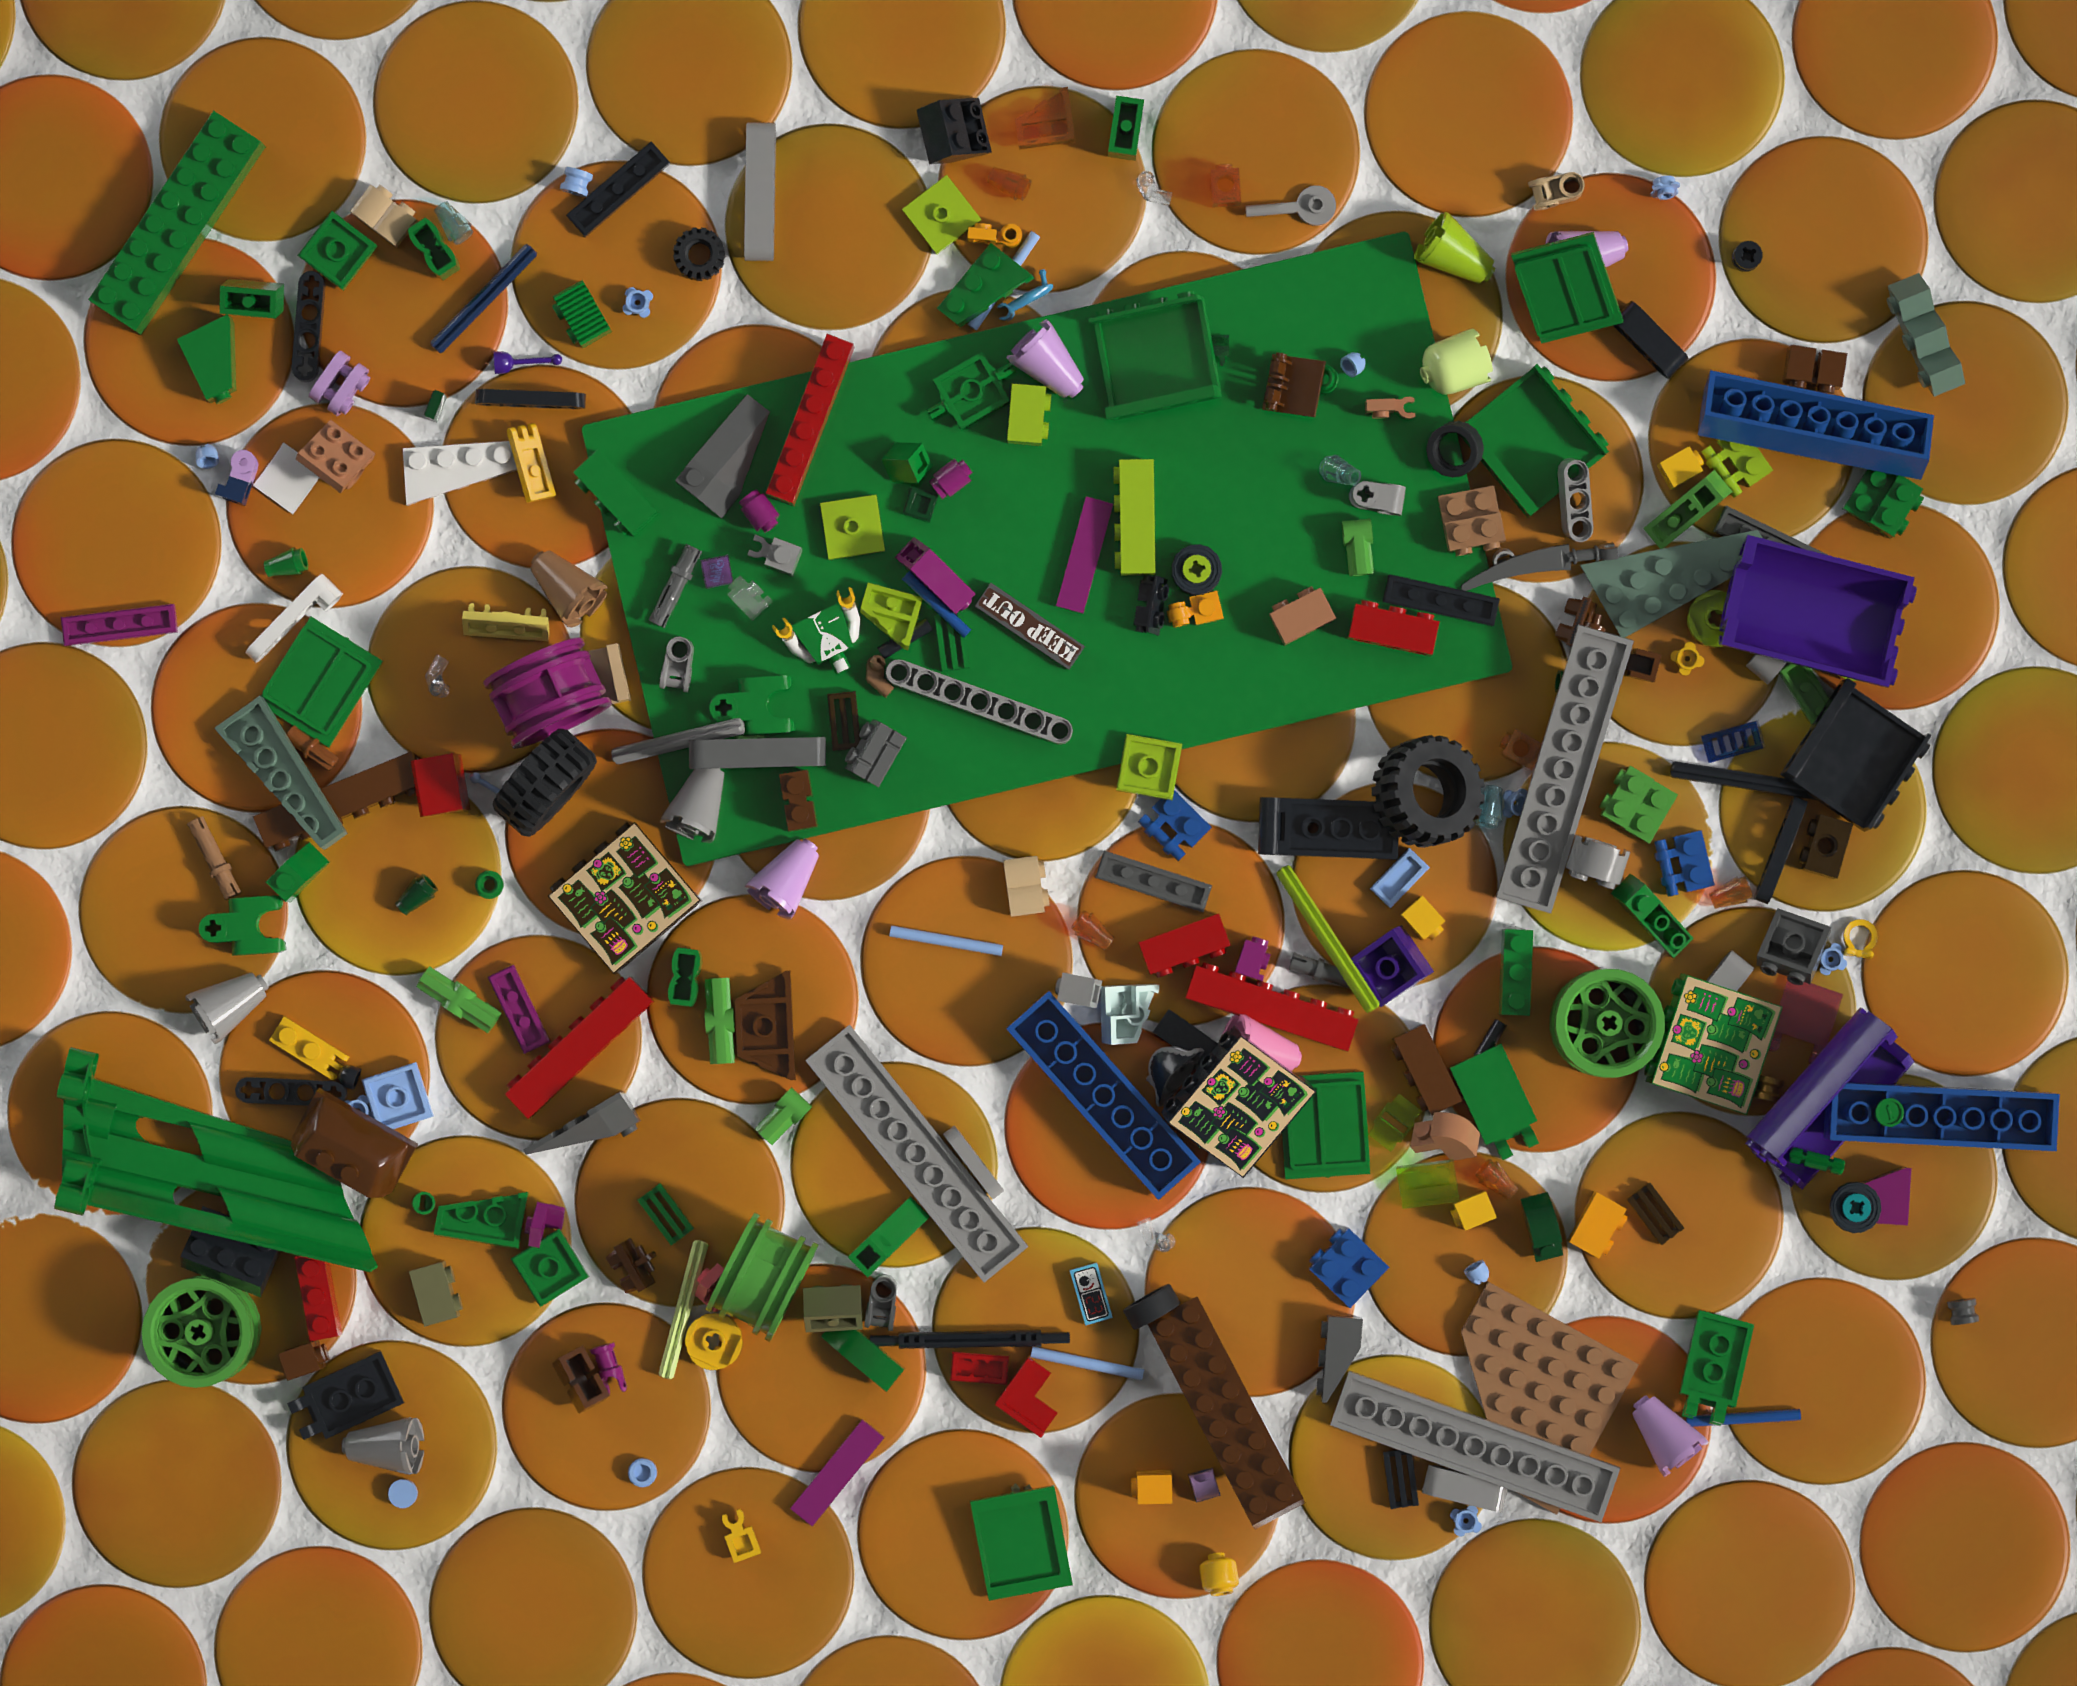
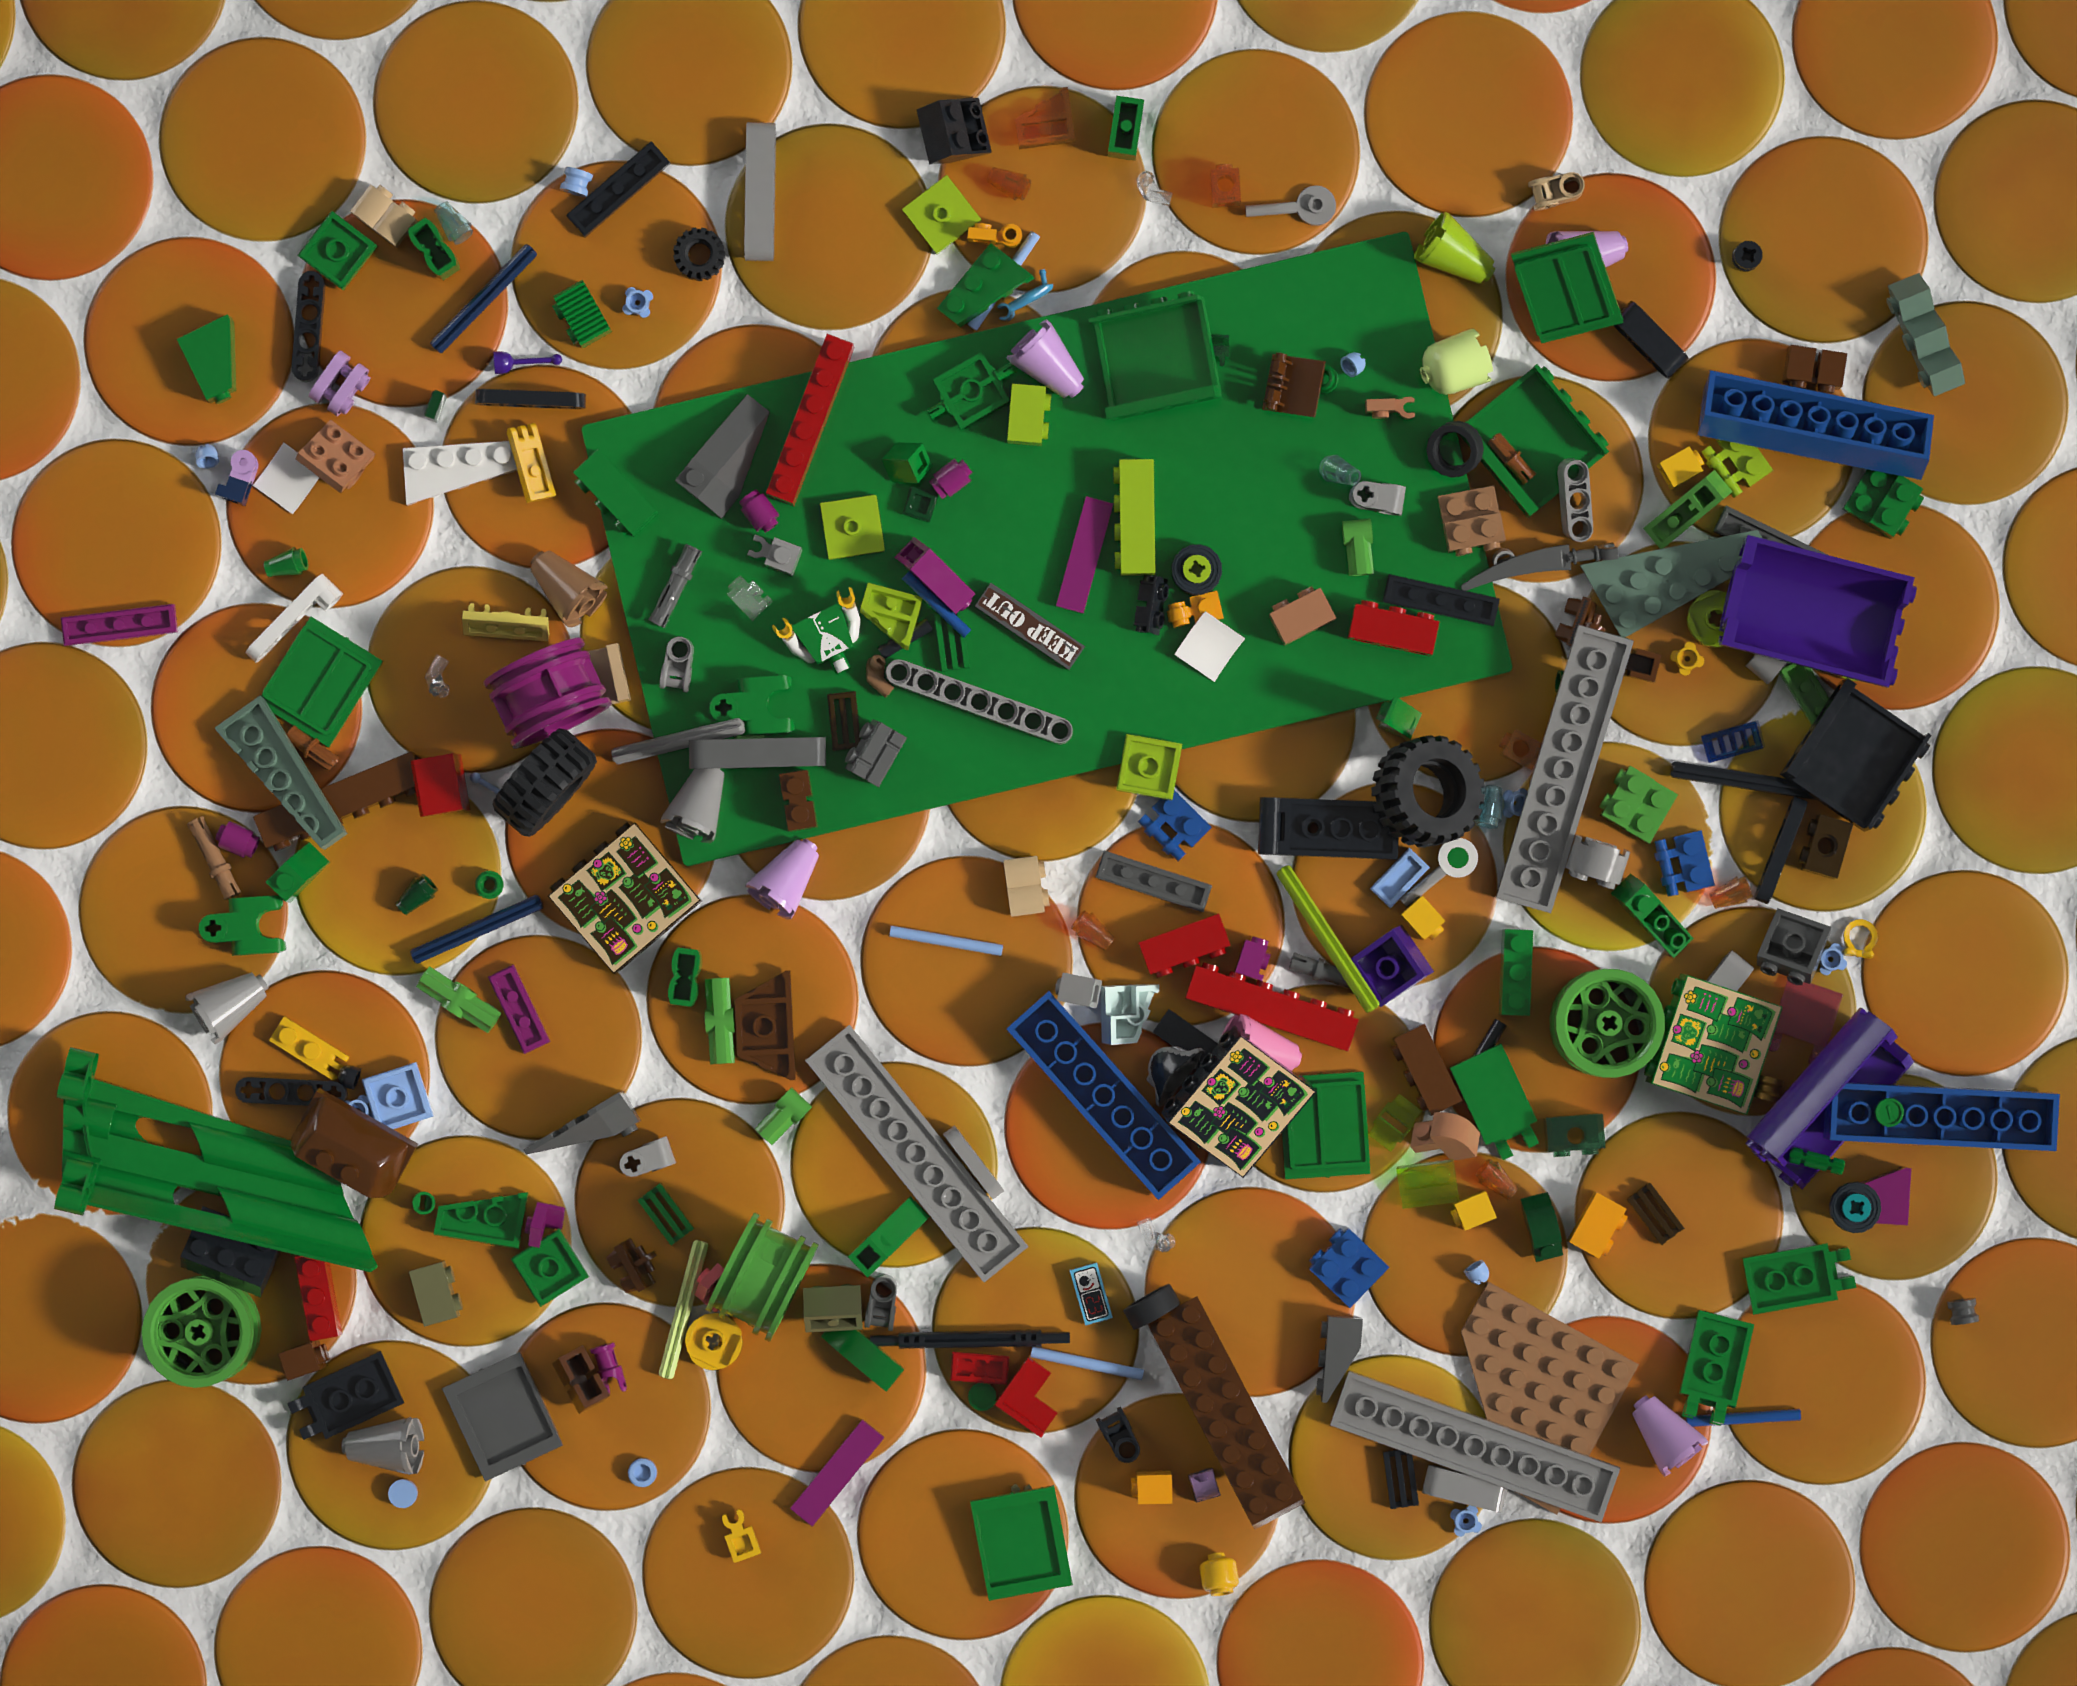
(177, 222): green brick -> none
(237, 839): none -> magenta brick
(251, 298): green brick -> none
(477, 929): none -> dark blue axle
(502, 1416): none -> dark grey piece
(579, 1047): red brick -> none
(652, 1156): none -> light grey piece
(717, 571): clear purple tile -> none
(982, 1396): none -> green piece
(1118, 1434): none -> black piece
(1209, 646): none -> white sticker
(1398, 718): none -> green slope
(1455, 859): none -> piece
(1511, 458): none -> dark orange axle
(1592, 1134): none -> clear green brick
(1664, 187): light blue plate -> none
(1795, 1277): none -> green tile

